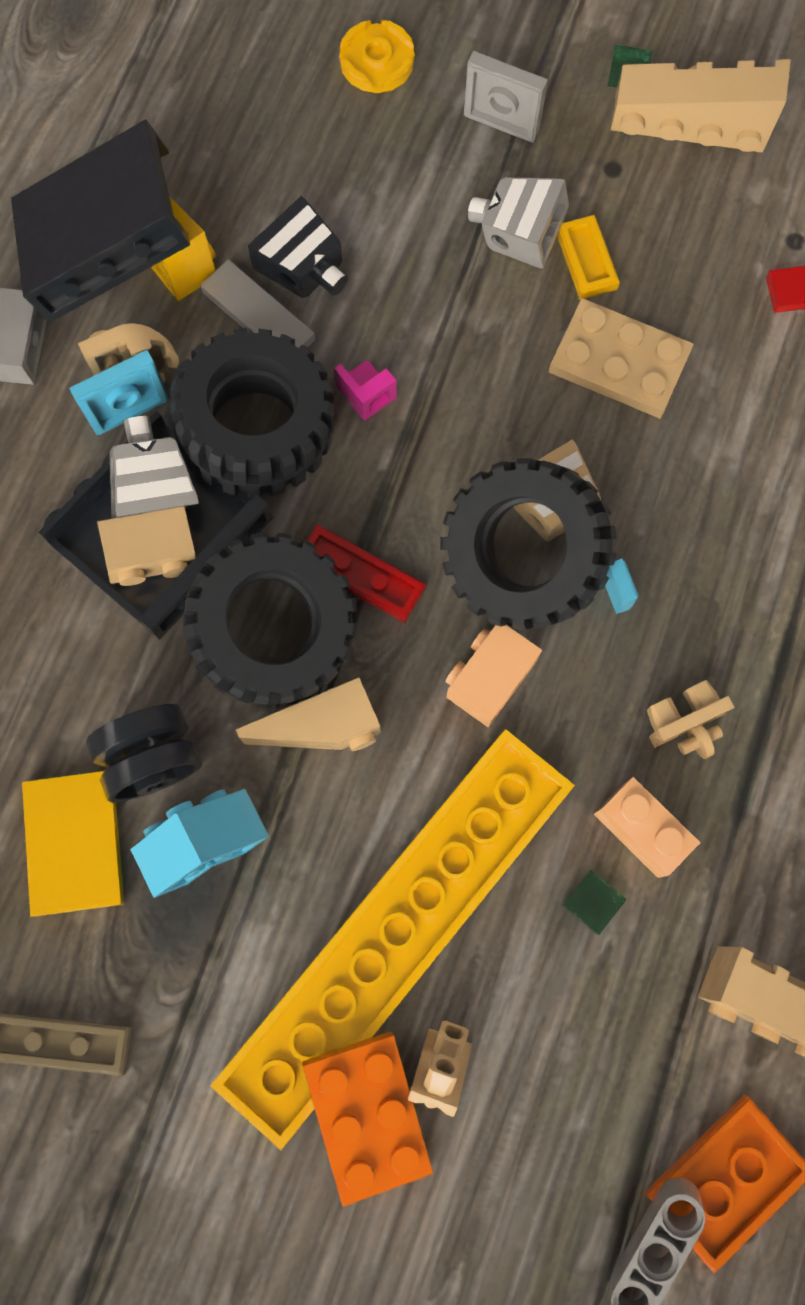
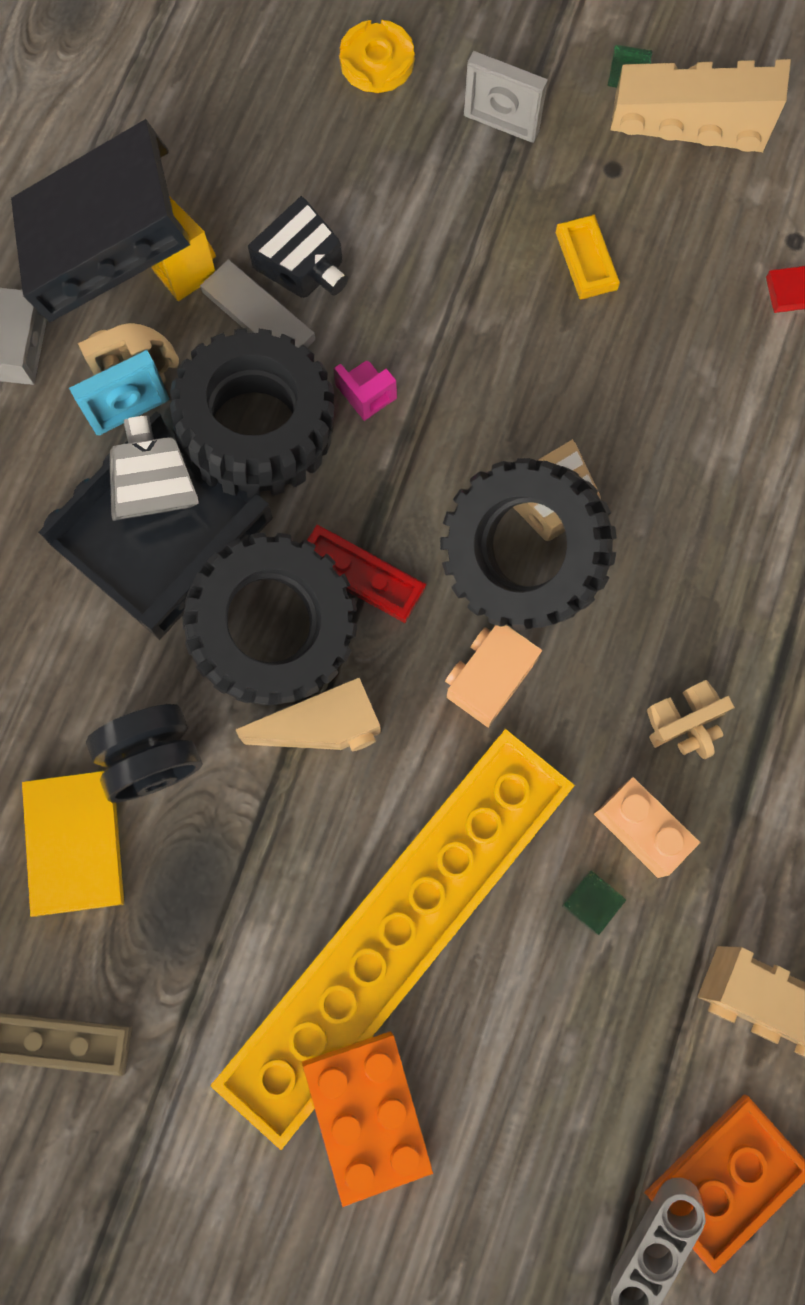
(146, 545): tan brick -> none
(197, 839): medium azure brick -> none
(442, 1068): tan hips -> none
(522, 217): light grey torso -> none
(620, 358): tan plate -> none
(621, 587): medium azure tile -> none

